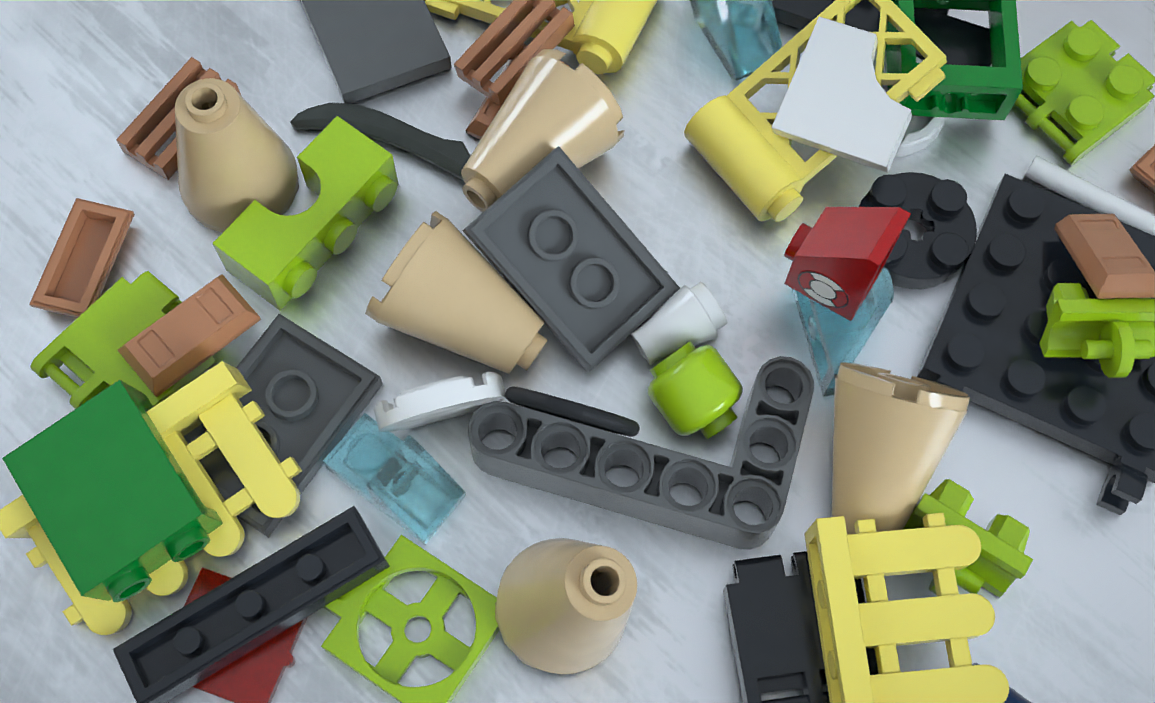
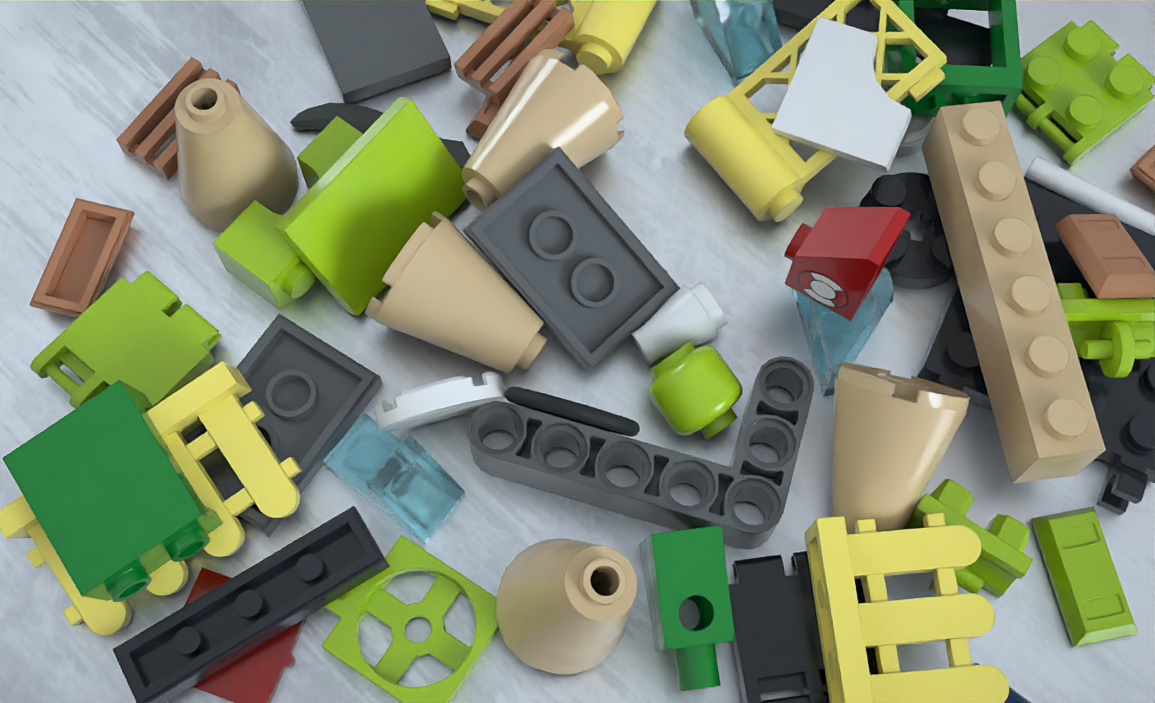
(189, 335): nougat tile -> none
(373, 204): none -> lime tile
(694, 569): none -> green torso
(1010, 295): none -> tan brick
(1084, 576): none -> lime tile

